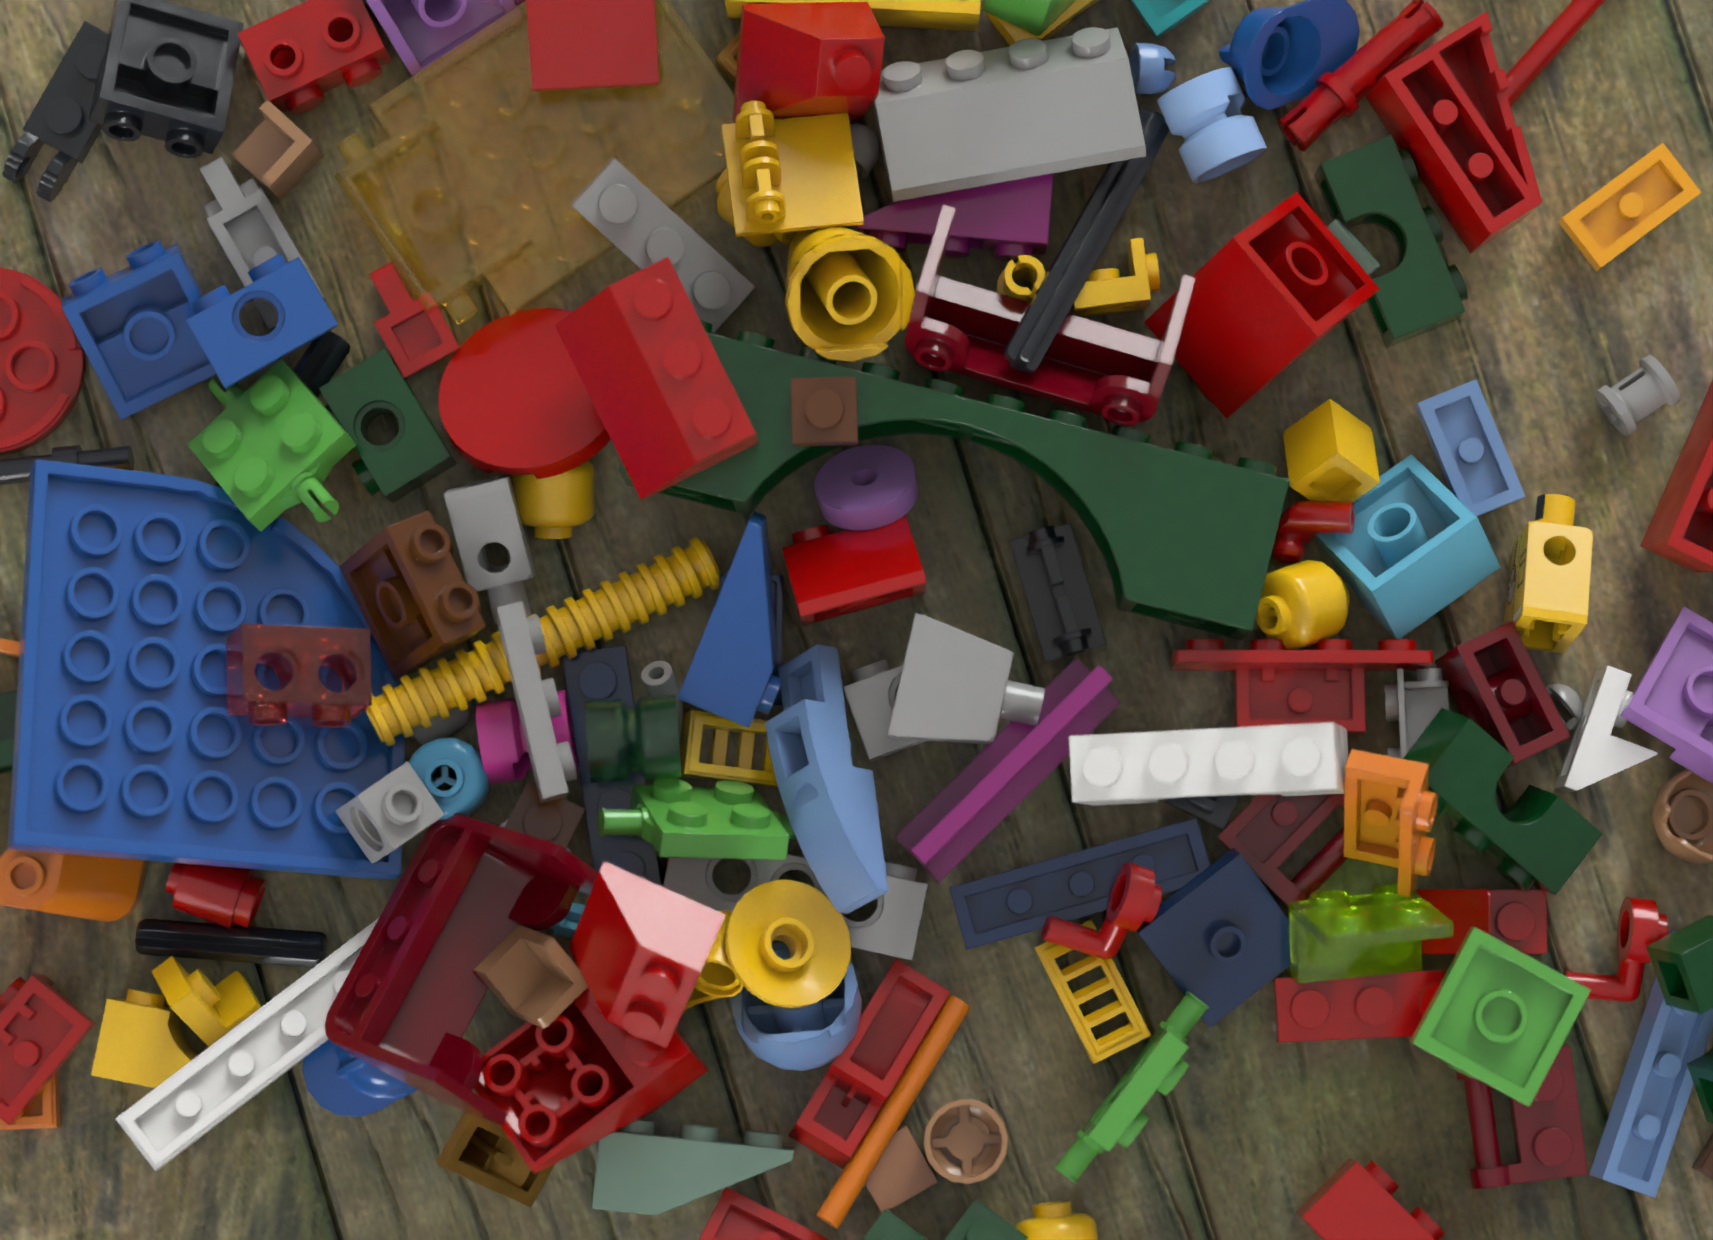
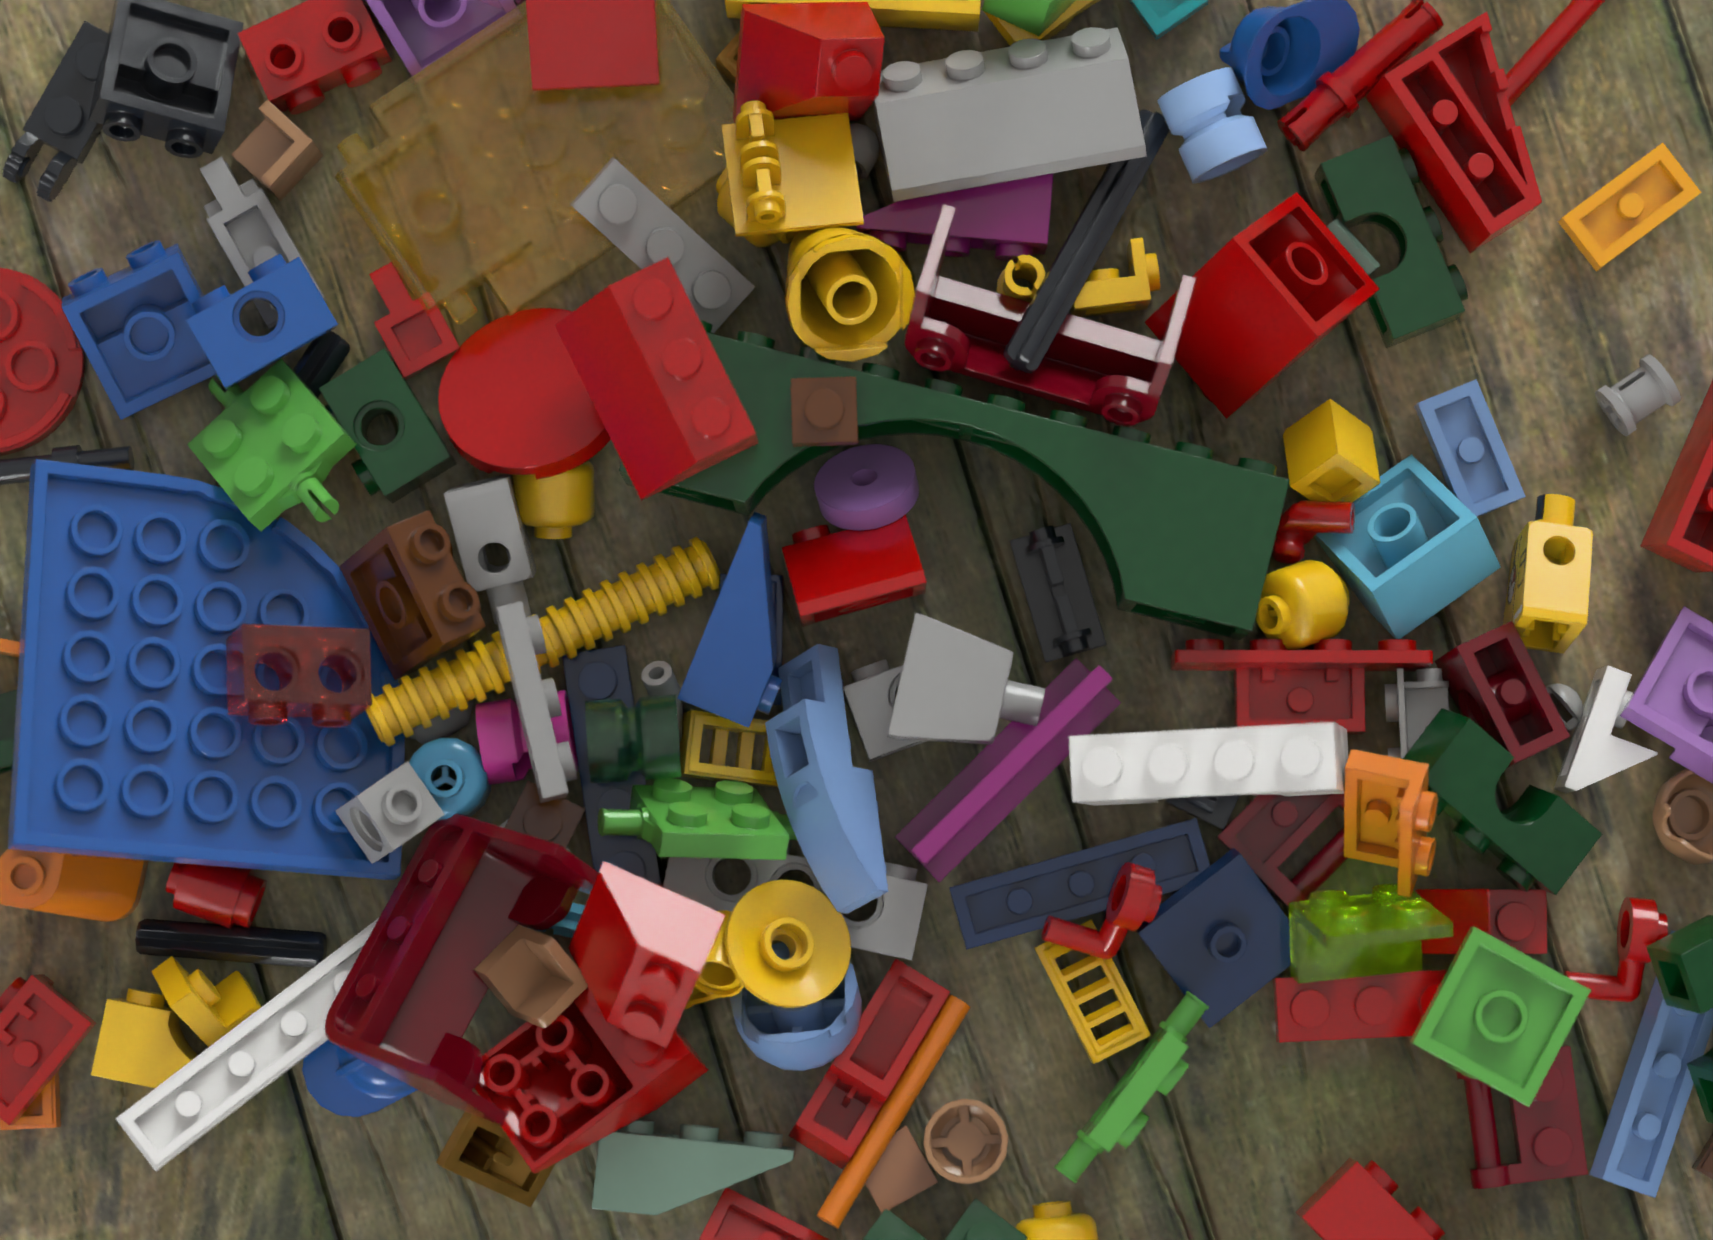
(1148, 66): medium blue hinge -> none

